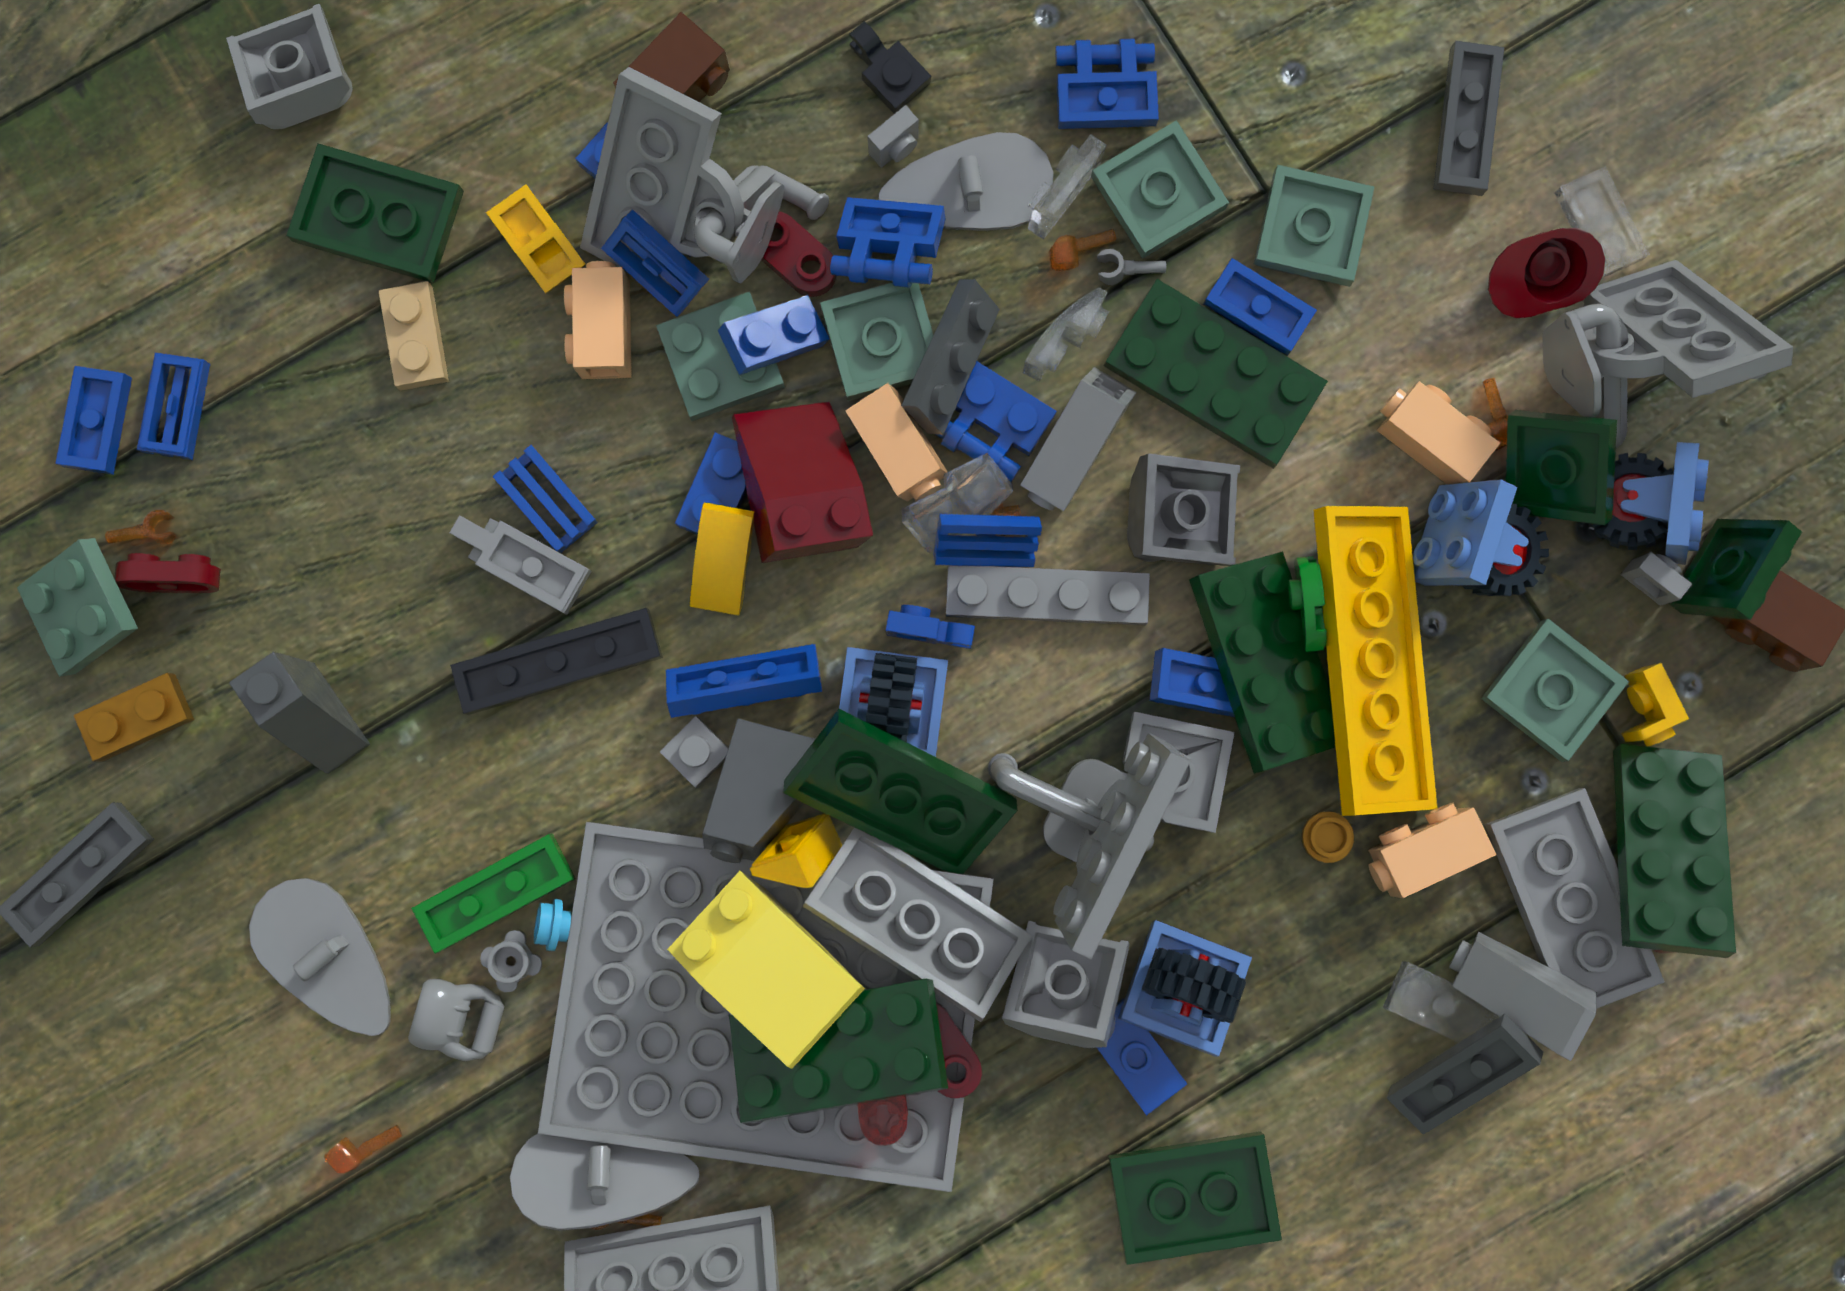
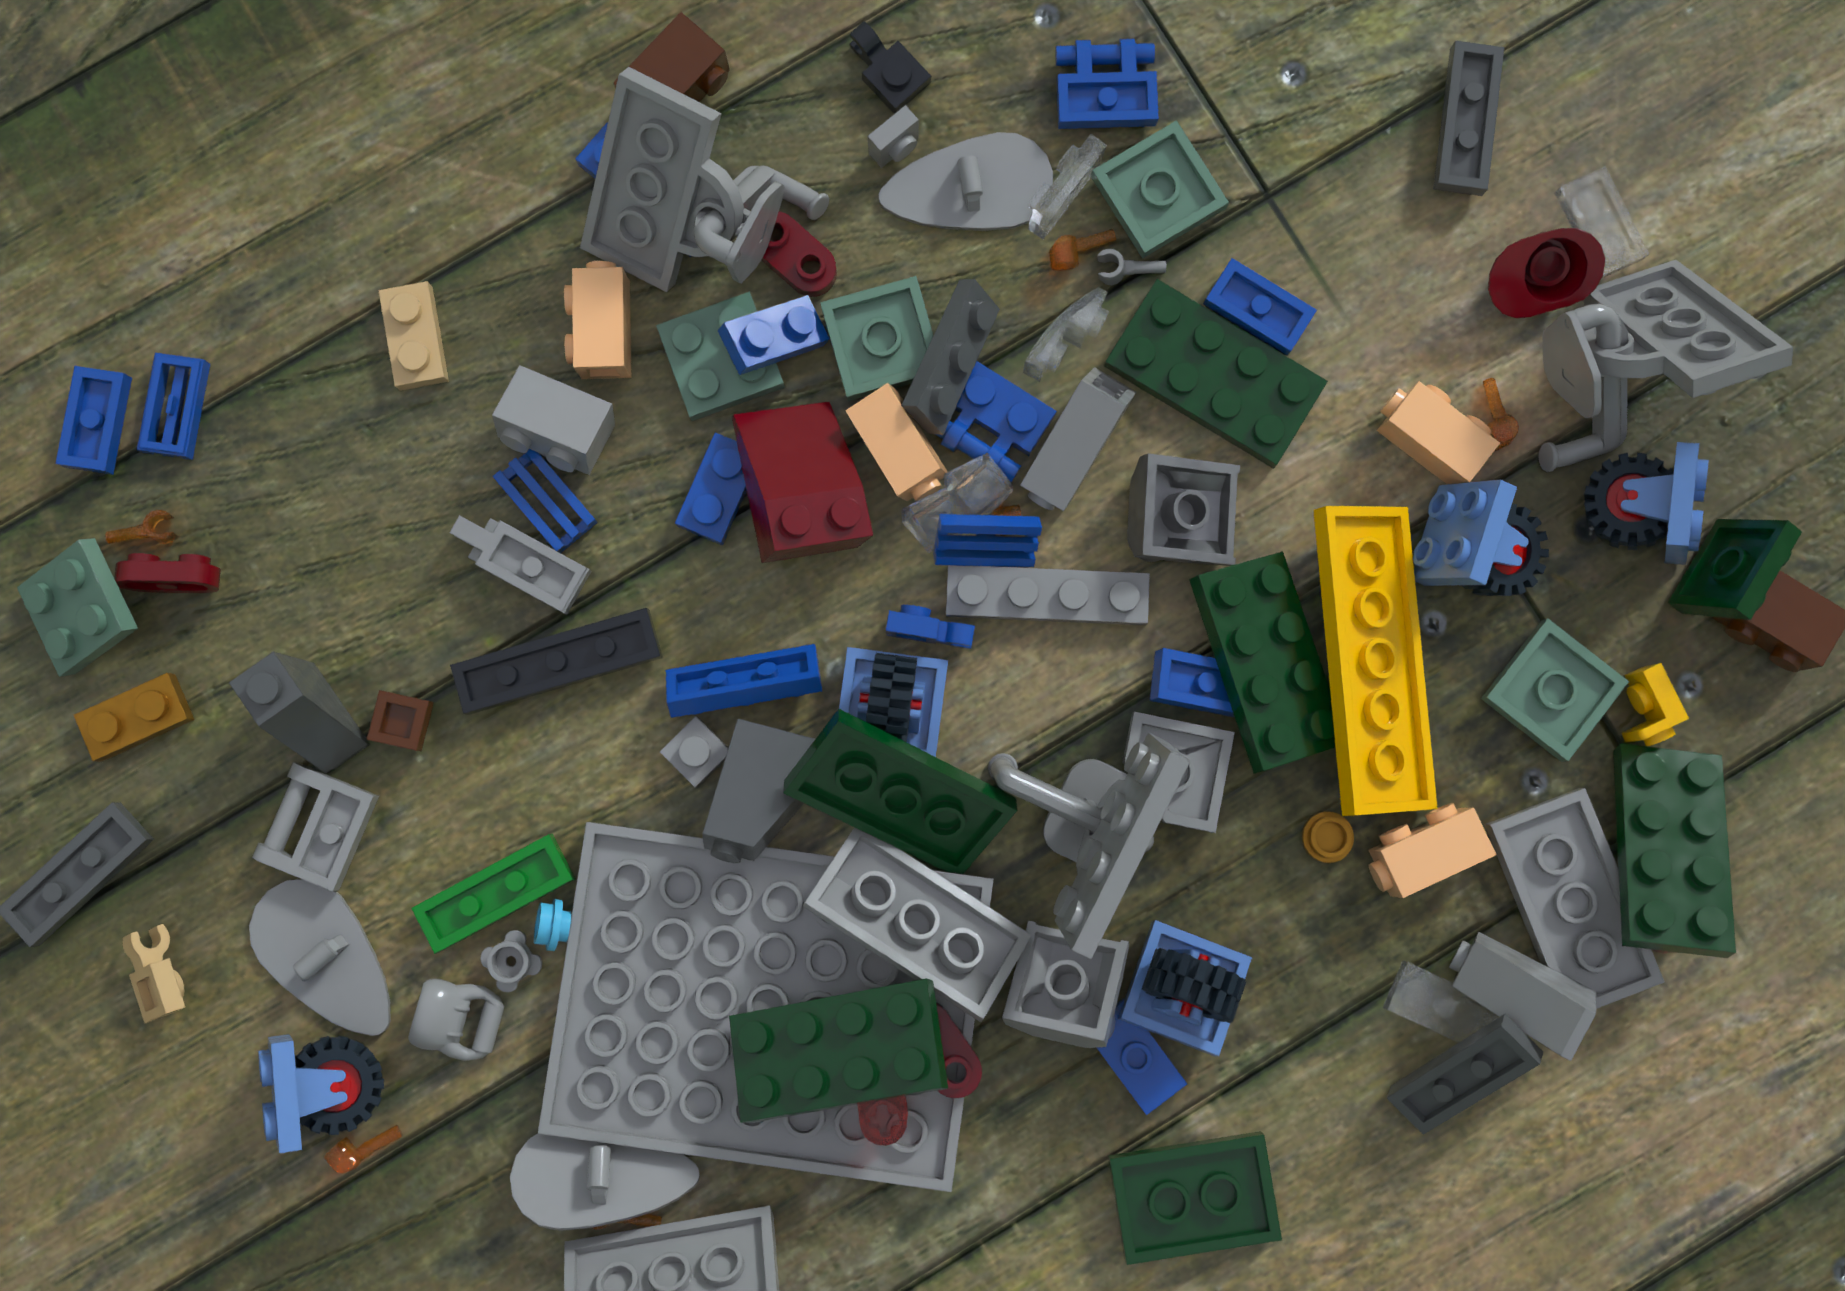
(155, 983): none -> tan plate
(290, 70): light grey slope -> none
(323, 1087): none -> plate
(329, 834): none -> light grey plate
(375, 213): dark green plate -> none
(400, 720): none -> reddish brown plate
(535, 238): yellow slope -> none
(553, 421): none -> light grey brick
(658, 258): blue tile -> none
(721, 558): yellow slope -> none
(765, 969): light yellow slope -> none
(799, 852): yellow slope -> none
(892, 229): blue plate -> none
(1307, 595): green plate -> none
(1314, 225): sand green plate -> none
(1562, 465): dark green plate -> none
(1657, 578): light grey plate -> none

